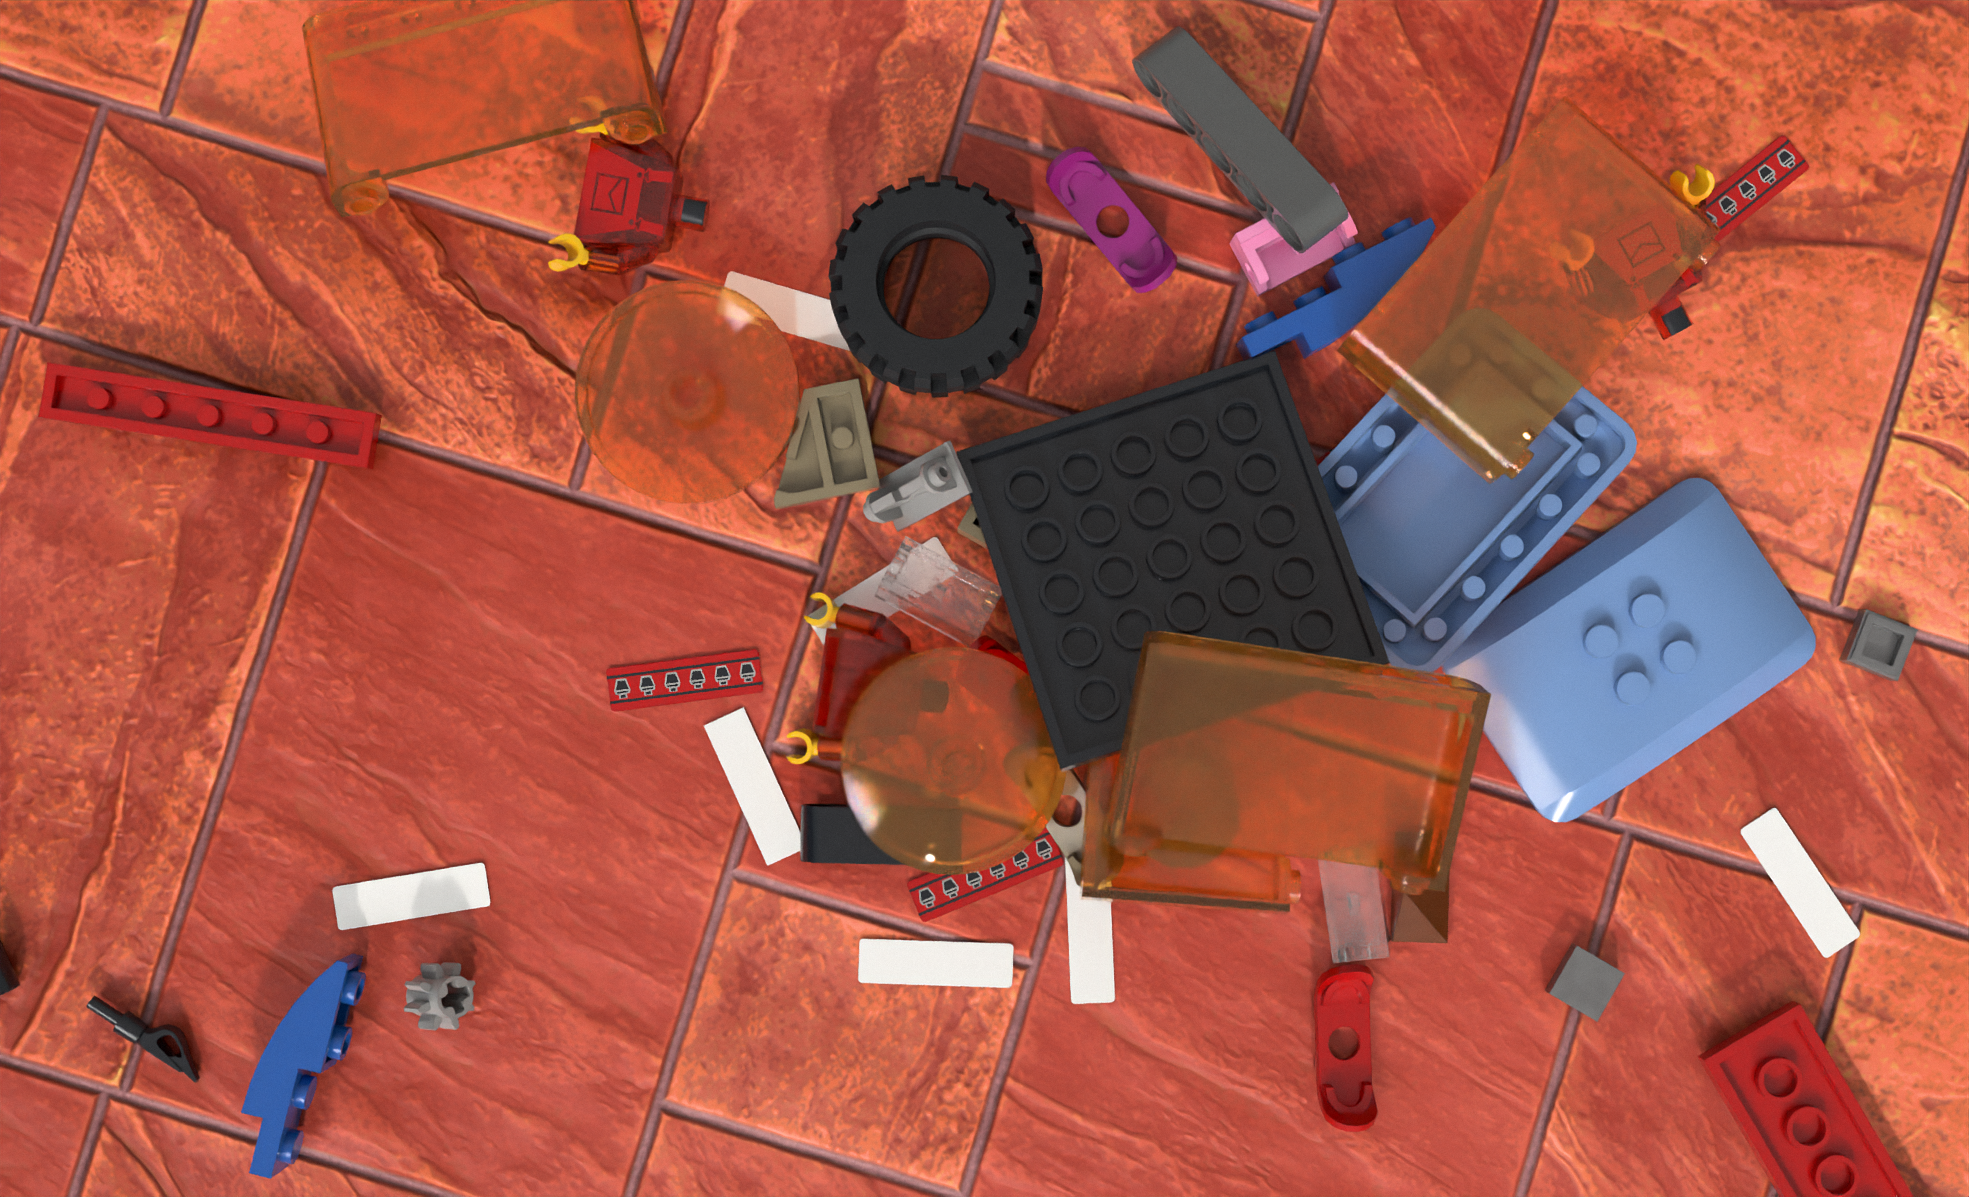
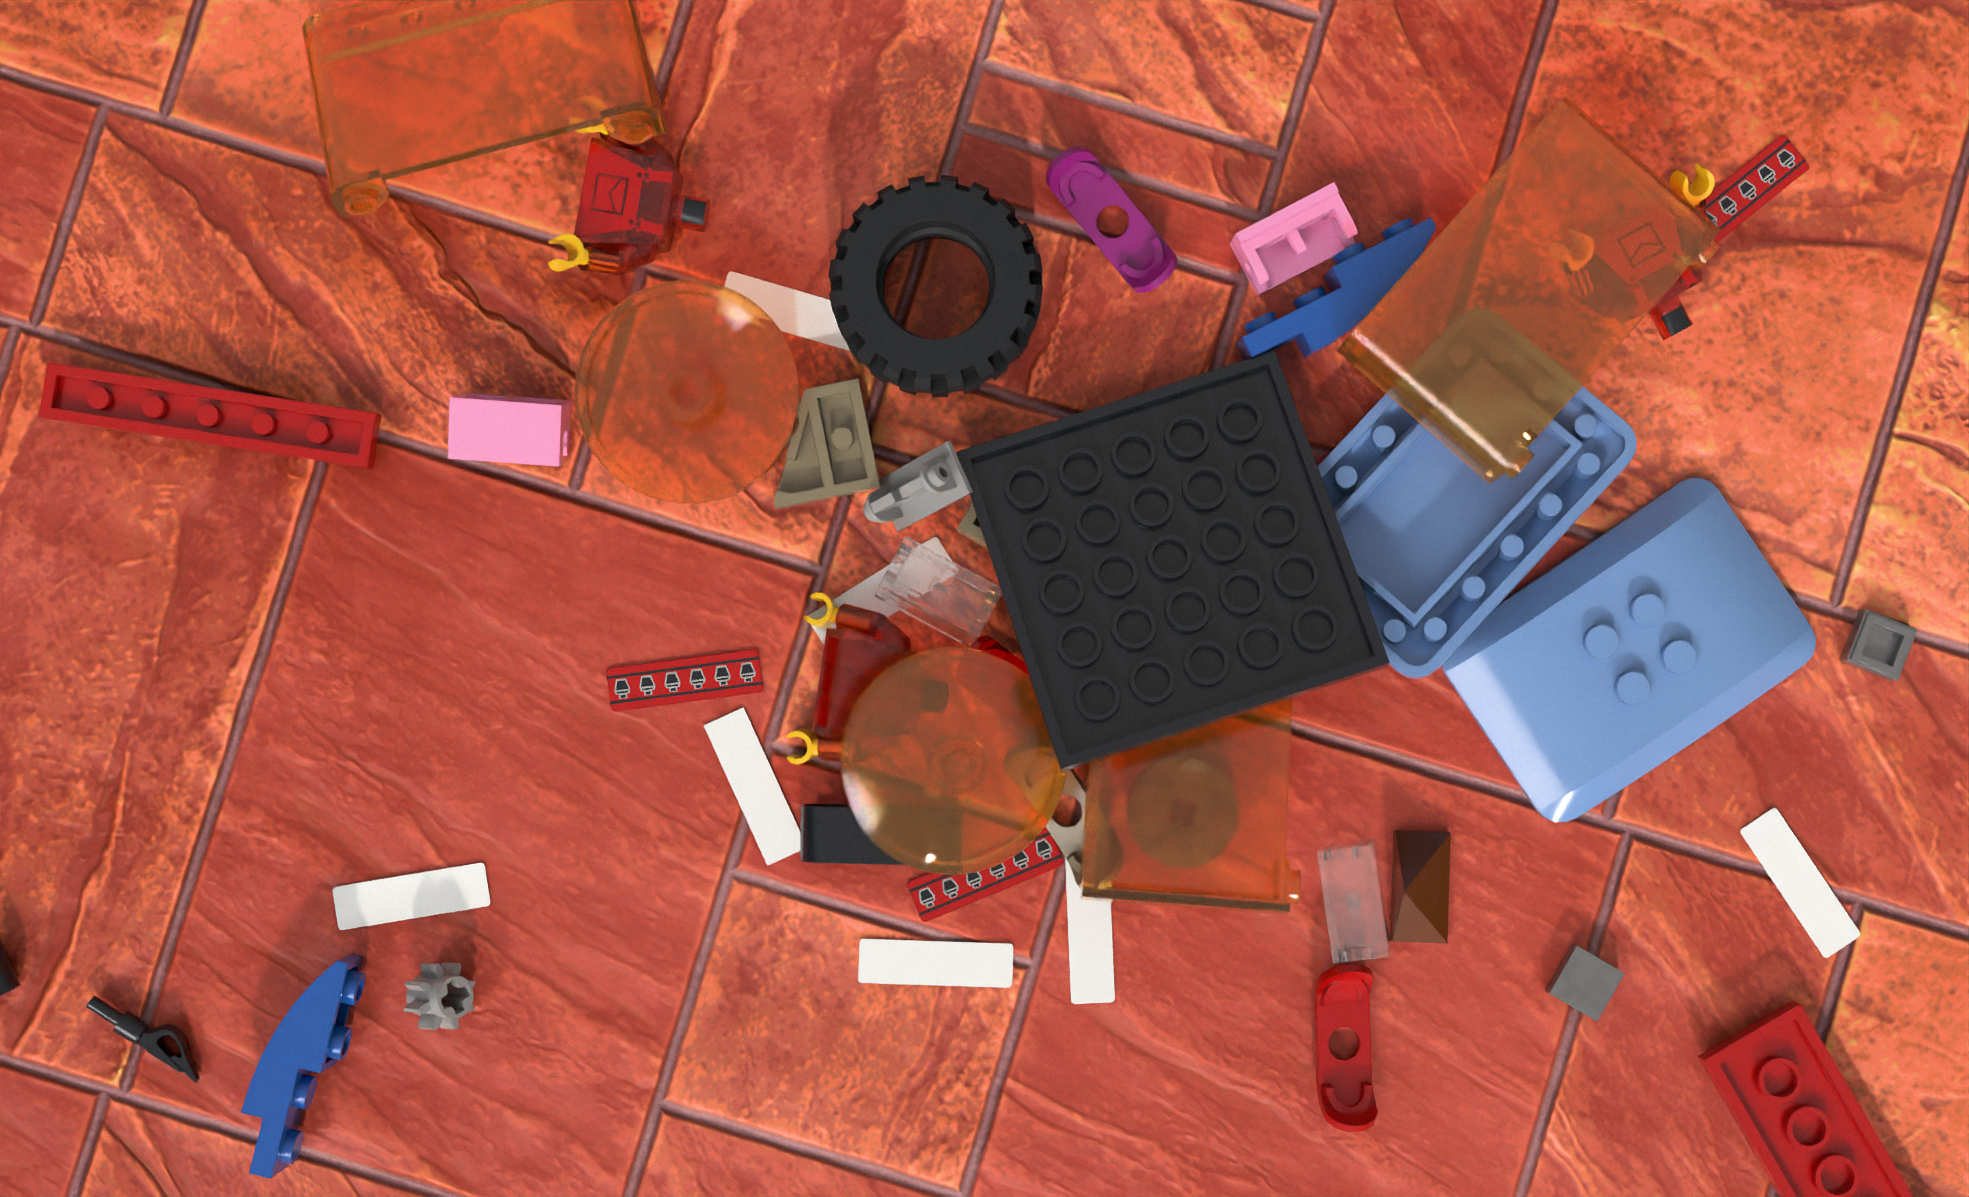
(509, 429): none -> bright pink hinge
(1240, 139): dark grey beam -> none
(1296, 757): clear orange windscreen -> none

